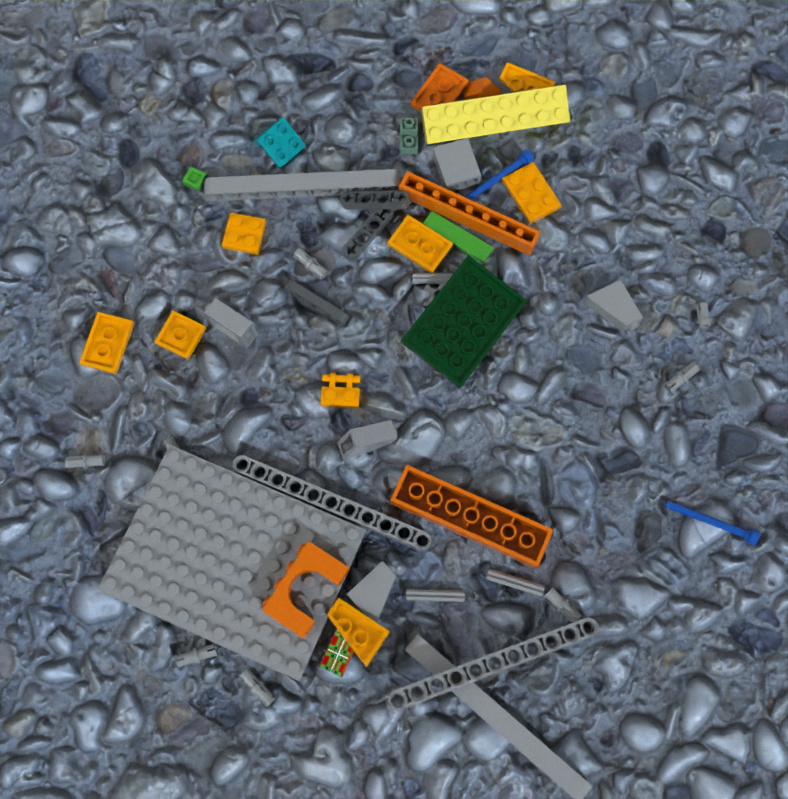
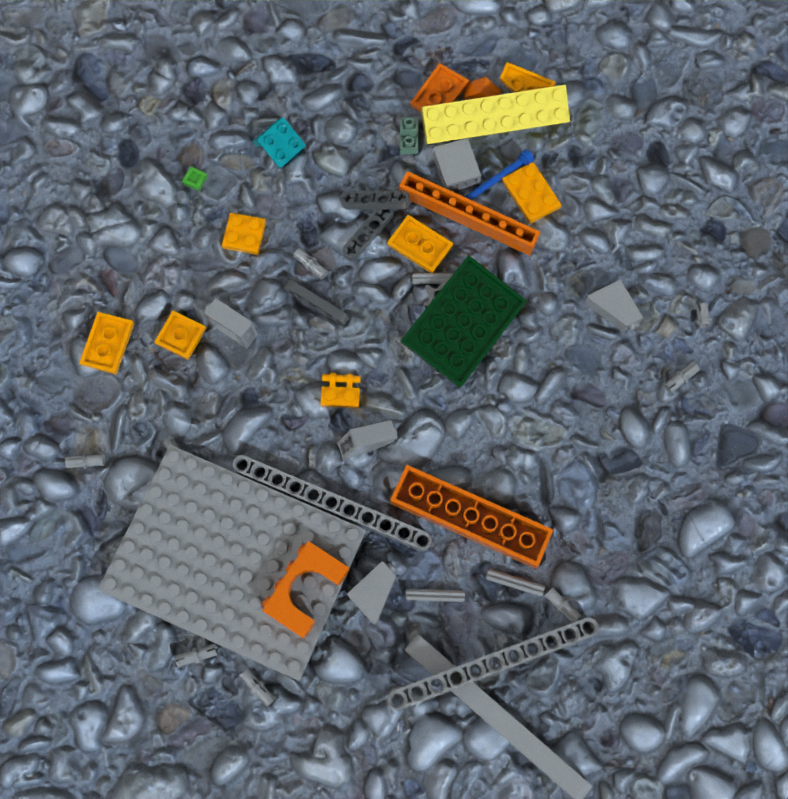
(299, 184): light grey beam -> none
(337, 655): piece -> none
(358, 630): light orange wing -> none
(461, 239): bright green tile -> none
(751, 536): blue piece -> none

